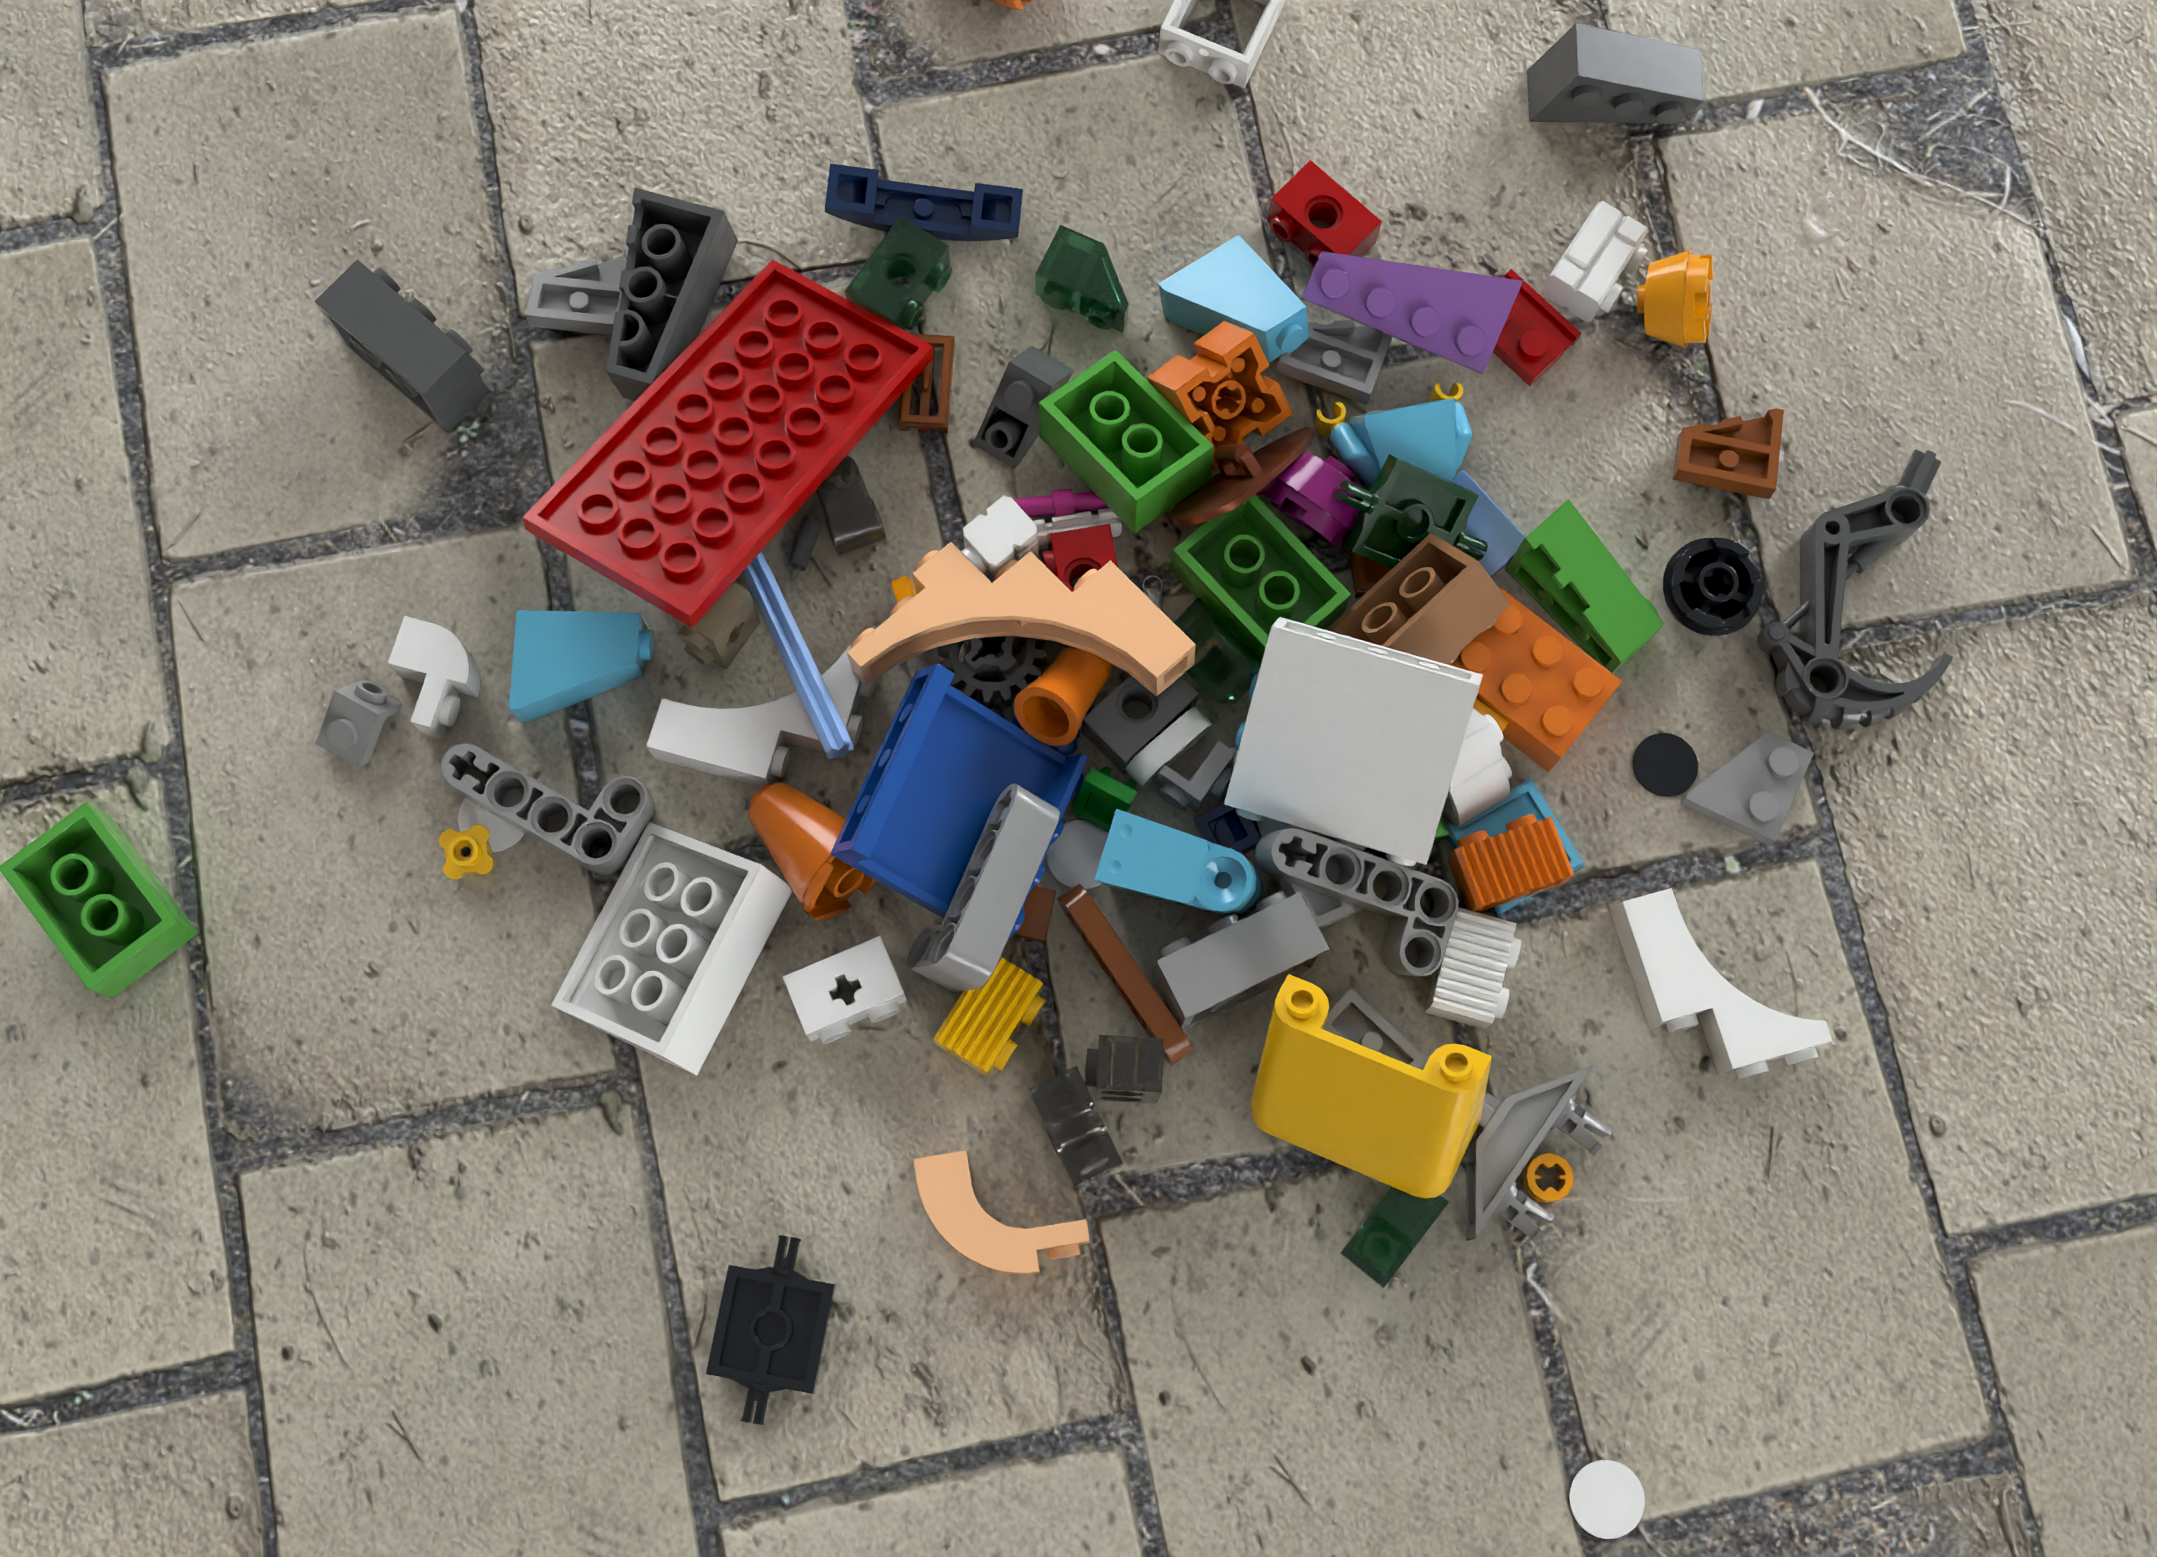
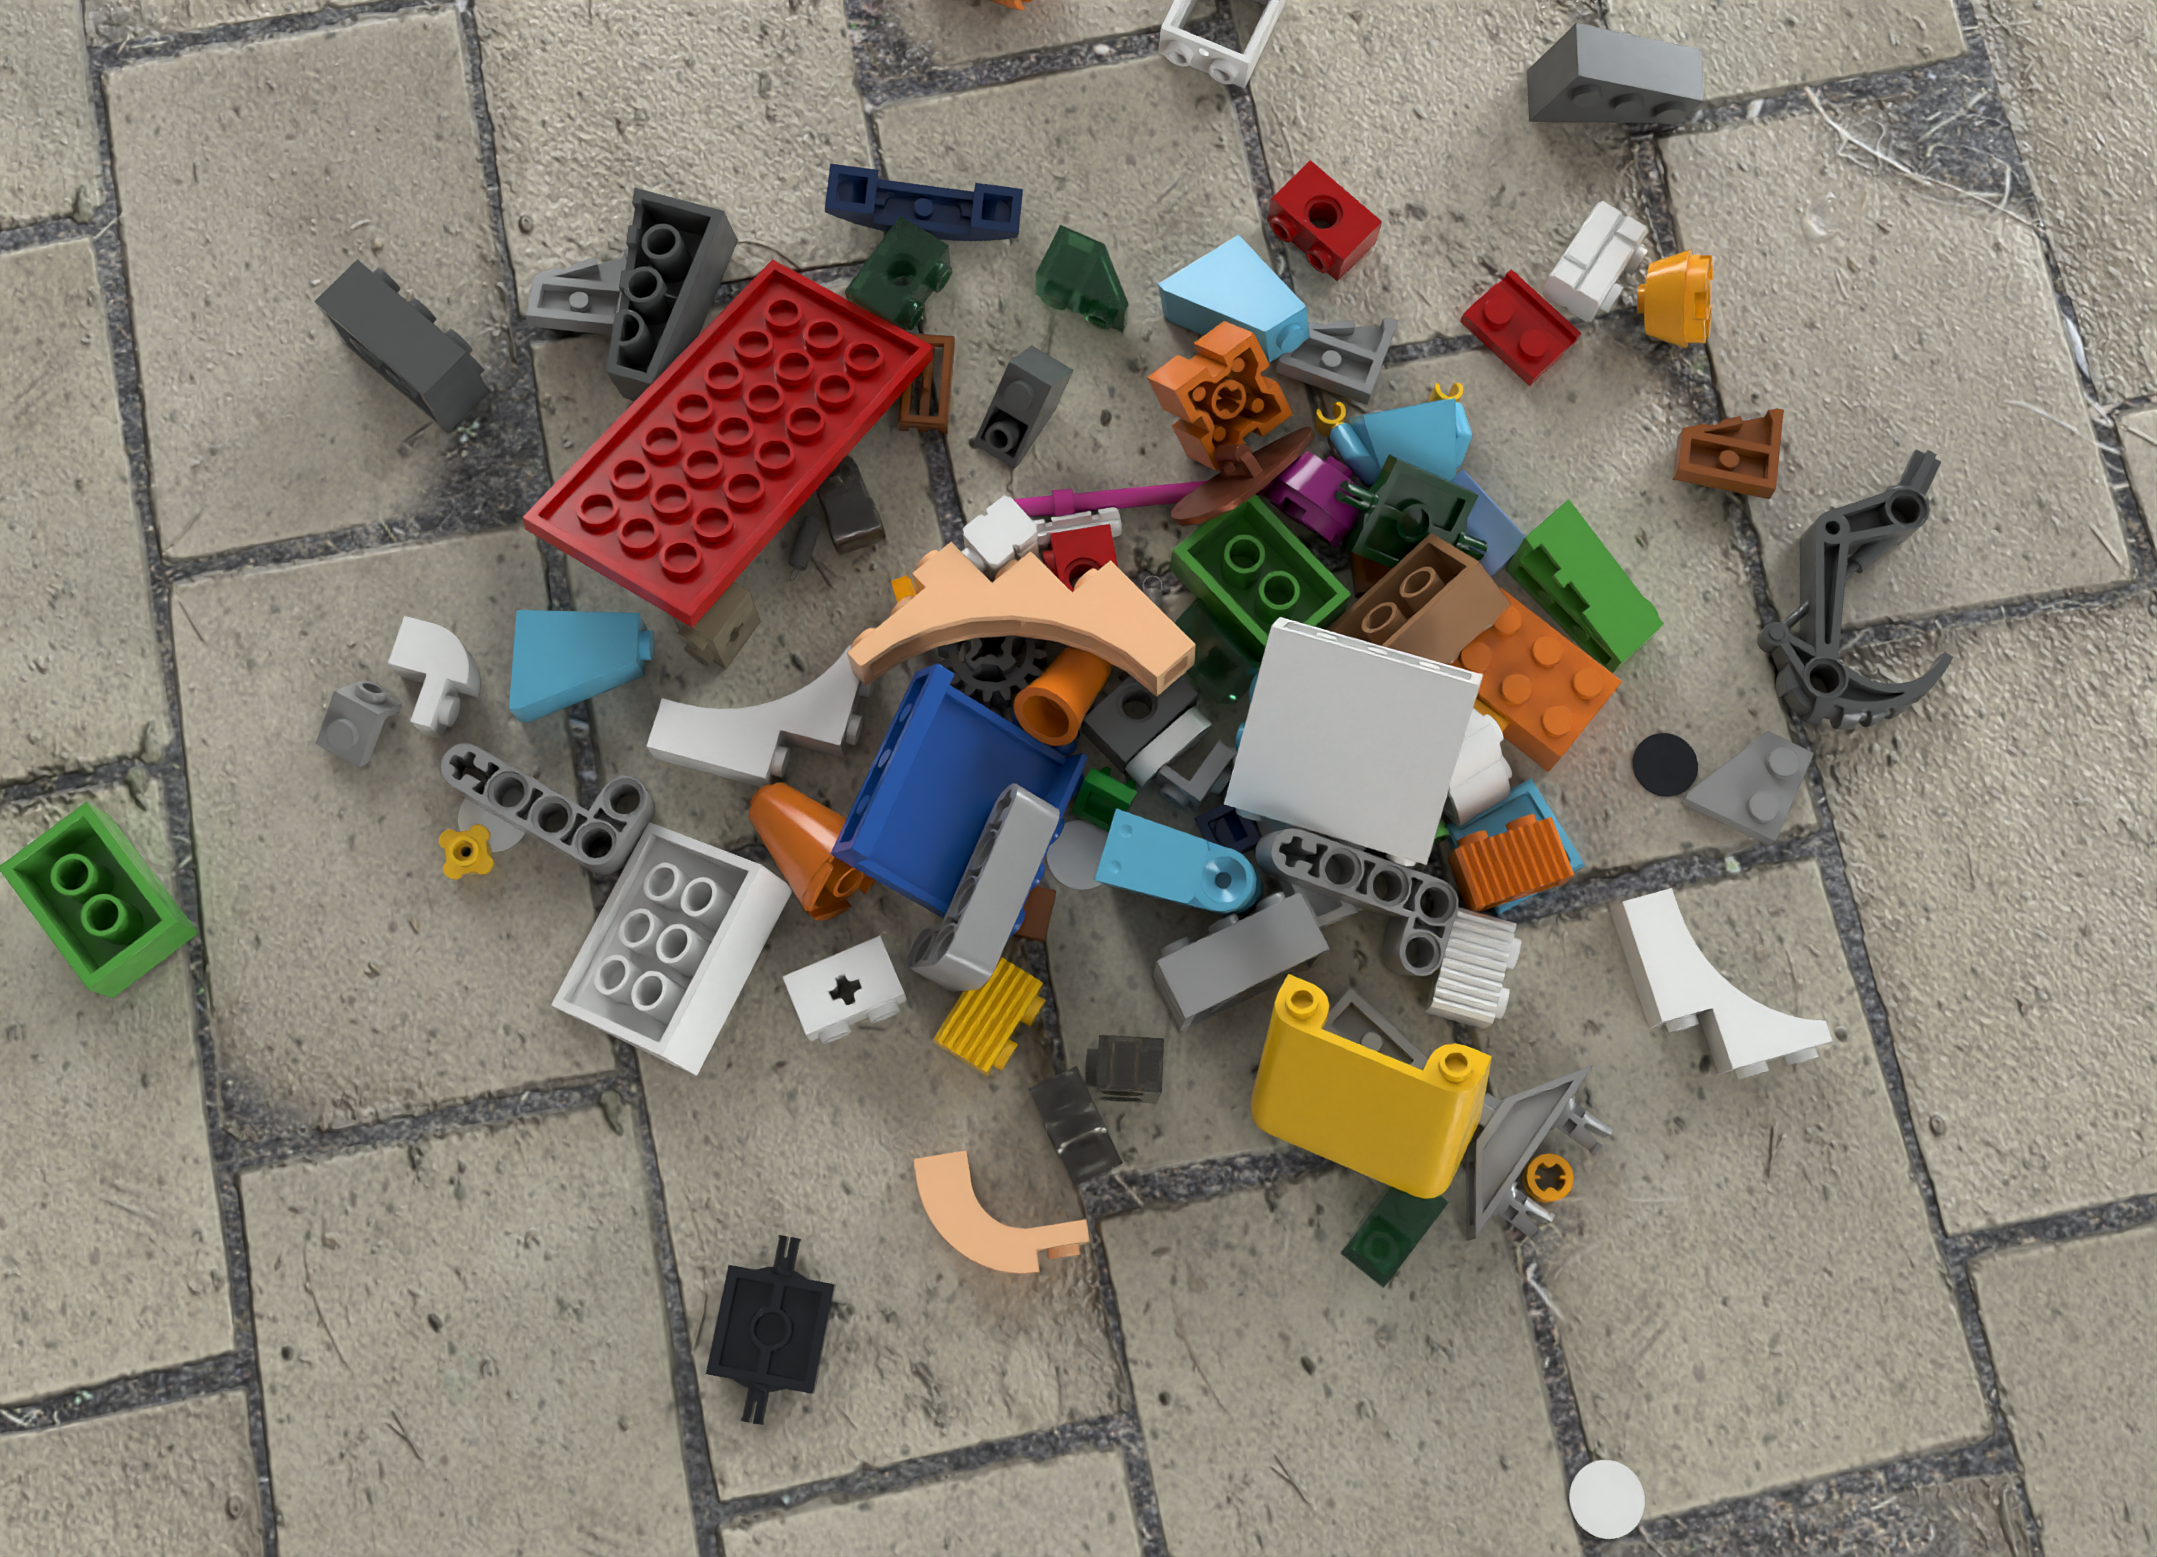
(797, 659): light blue axle -> none
(1124, 973): dark orange beam -> none
(1125, 441): bright green brick -> none
(1424, 306): medium lavender wing -> none
(1712, 586): black cone -> none

